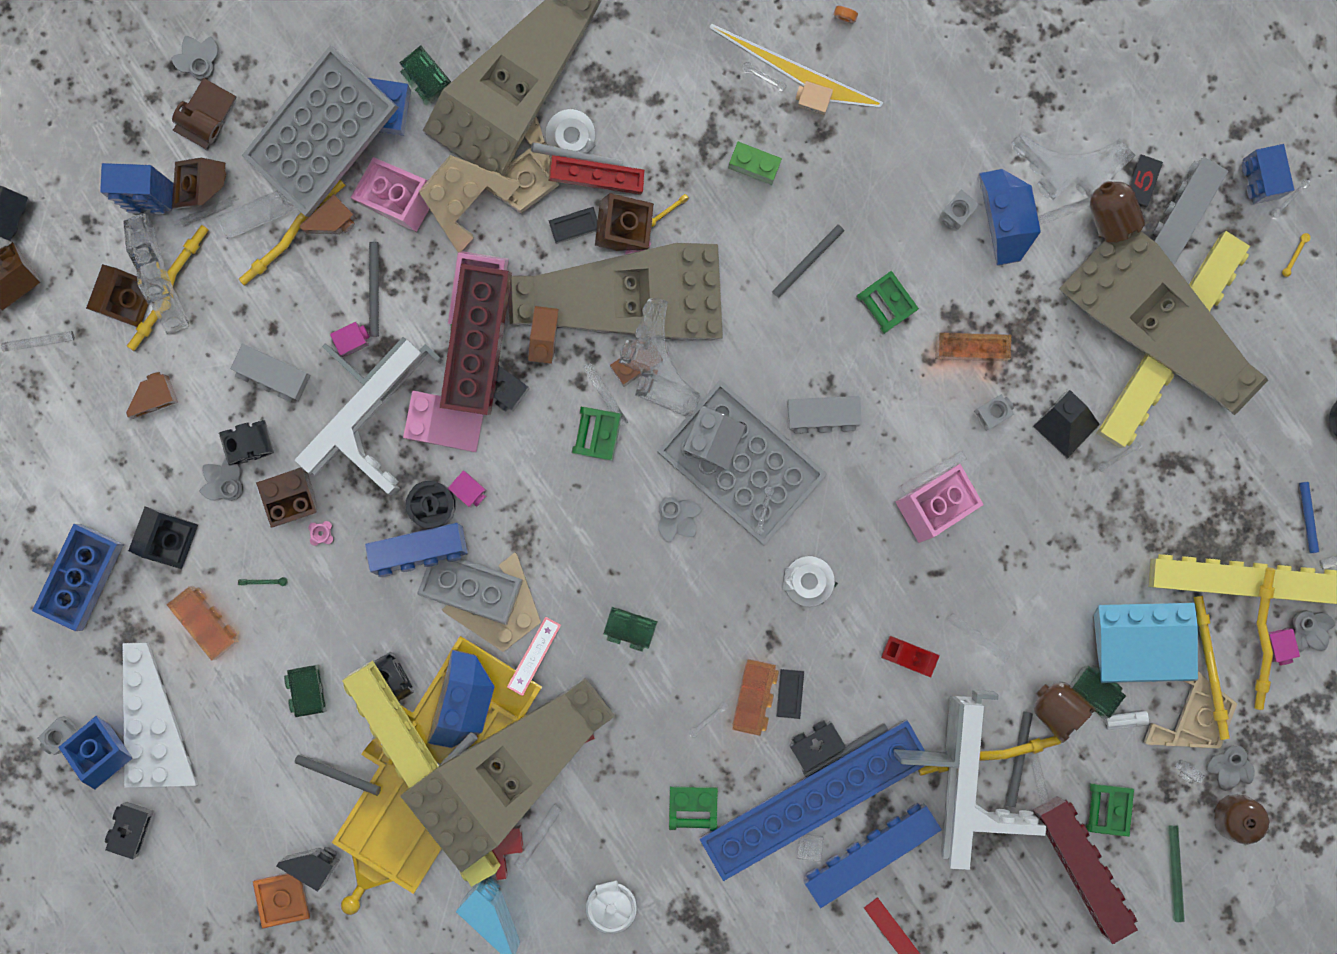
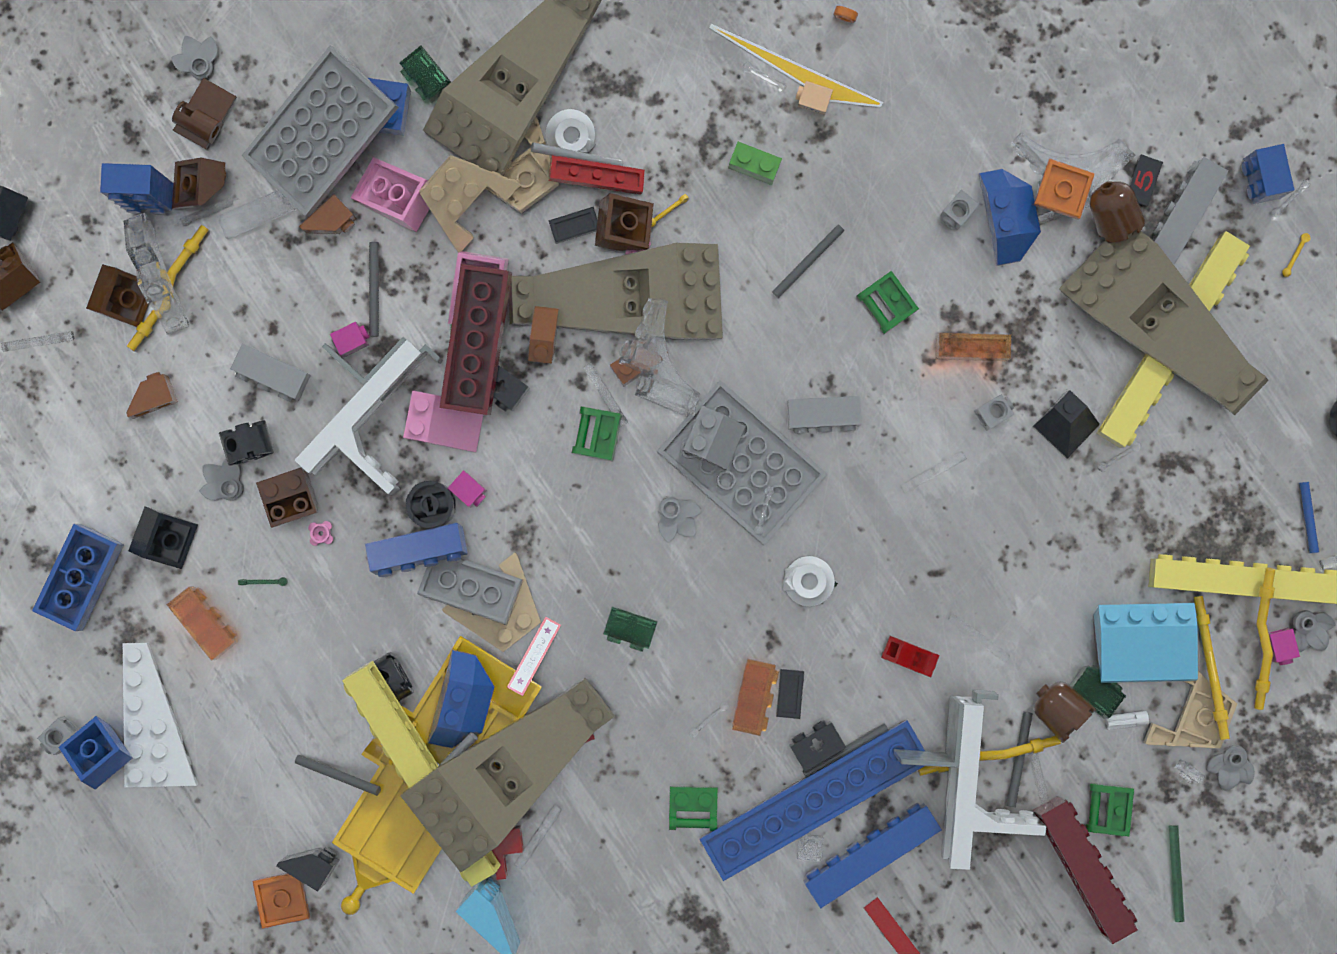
(138, 820): black brick -> none
(260, 265): yellow bar -> none
(305, 691): clear green brick -> none
(611, 907): white piece -> none
(939, 503): bright pink slope -> none
(1064, 189): none -> orange tile
(1234, 817): reddish brown cylinder -> none

